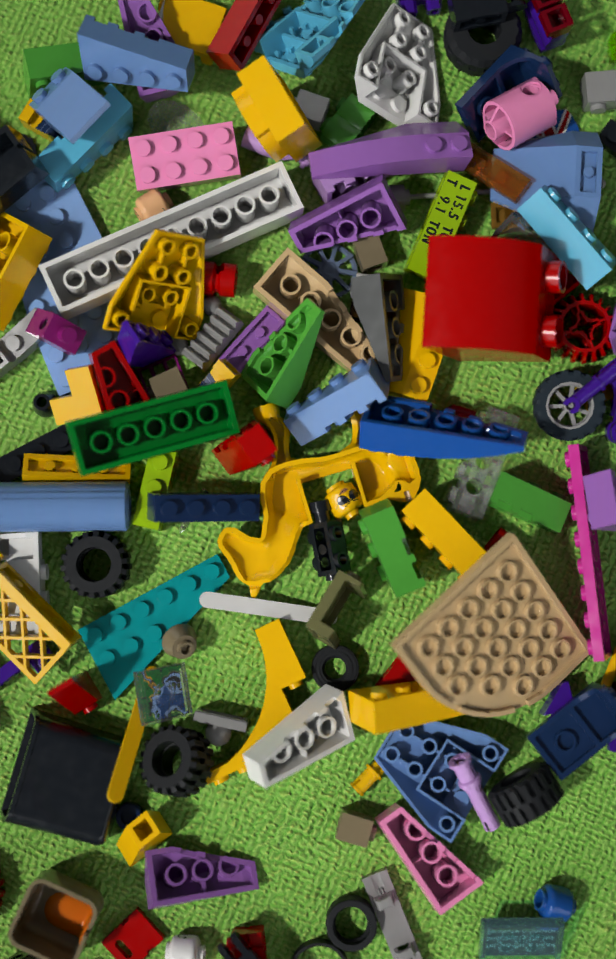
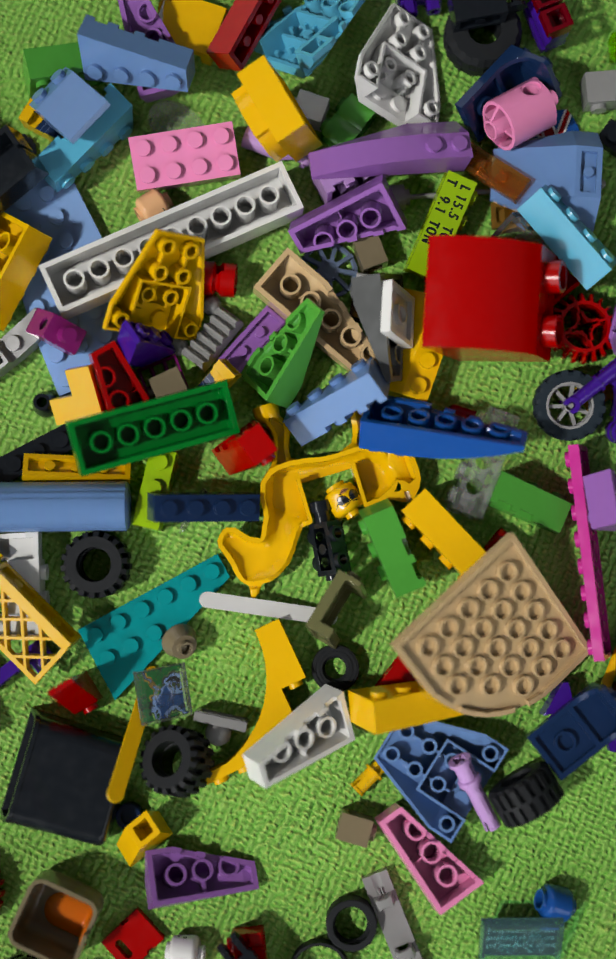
(397, 314): none -> white tile

